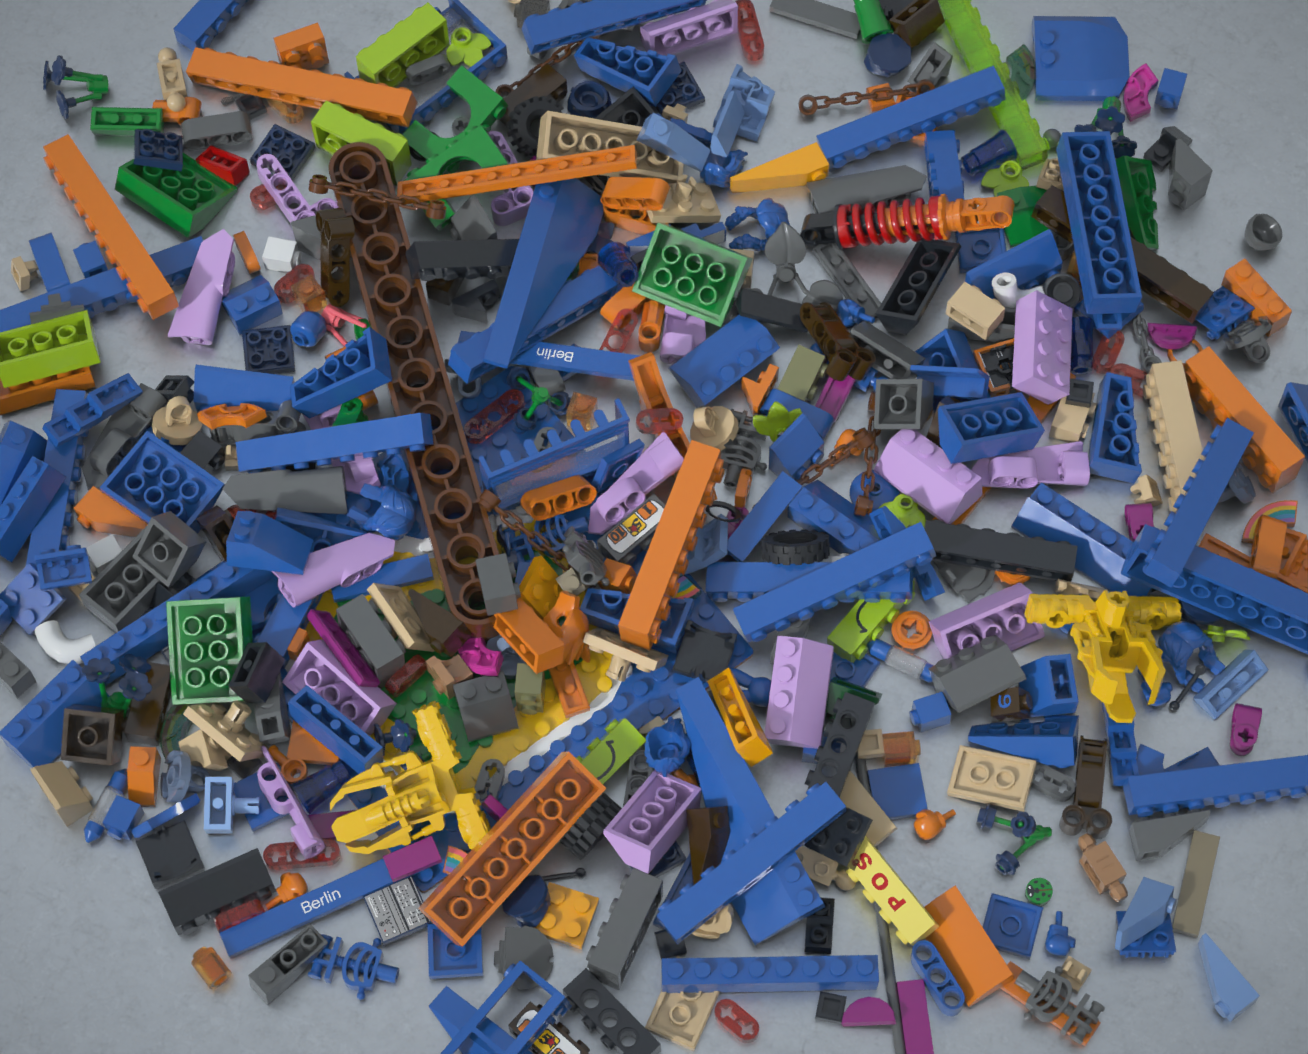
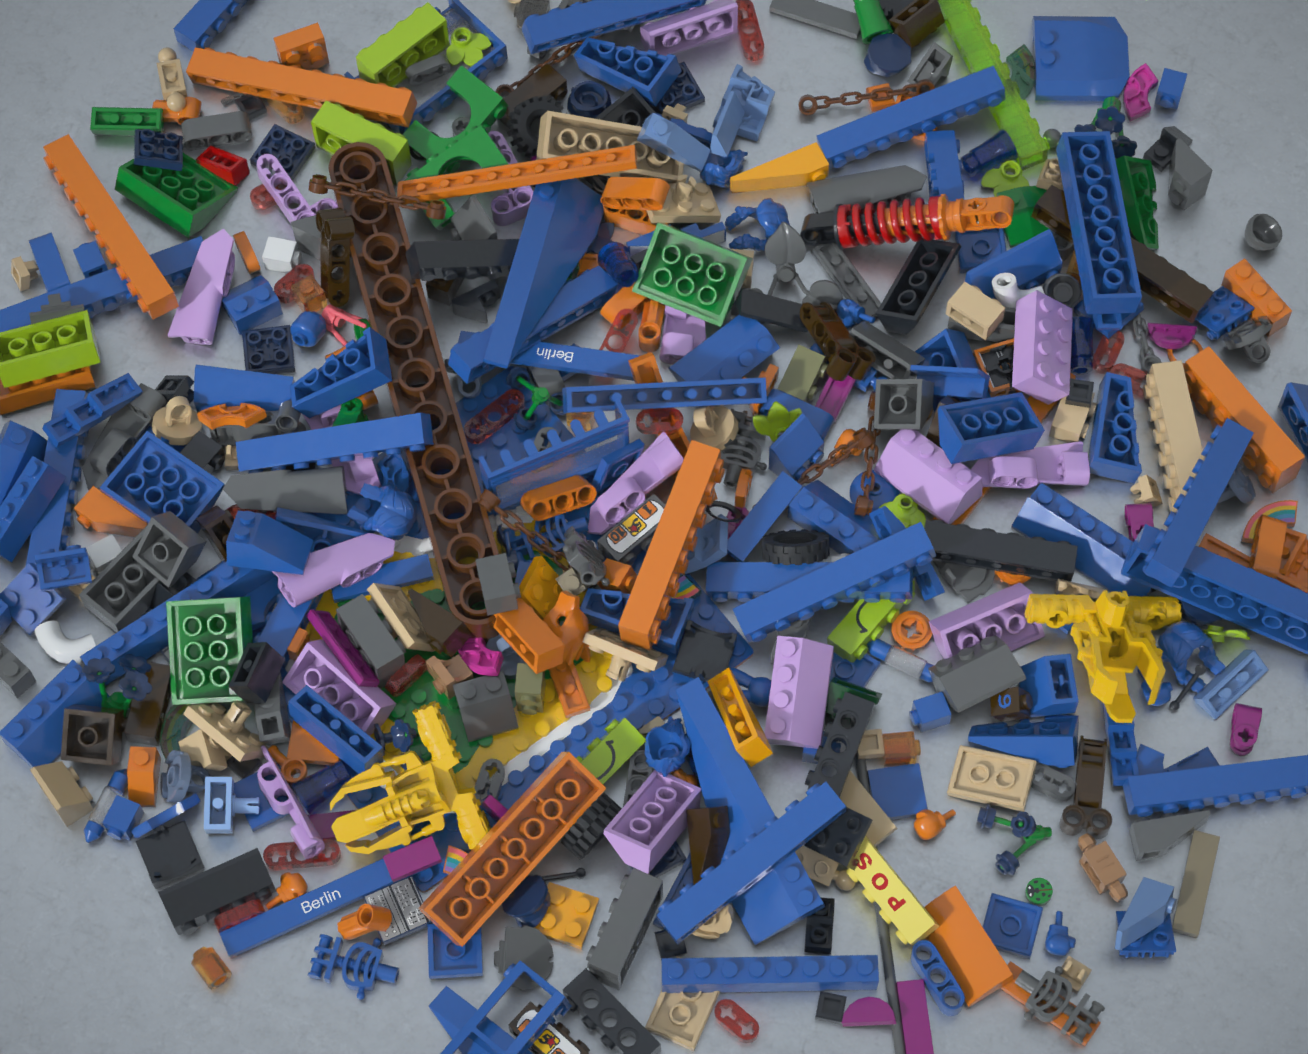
(95, 83): plant -> none
(287, 964): dark grey slope -> none
(364, 920): none -> orange piece
(665, 395): none -> blue brick
(1227, 985): medium blue slope -> none

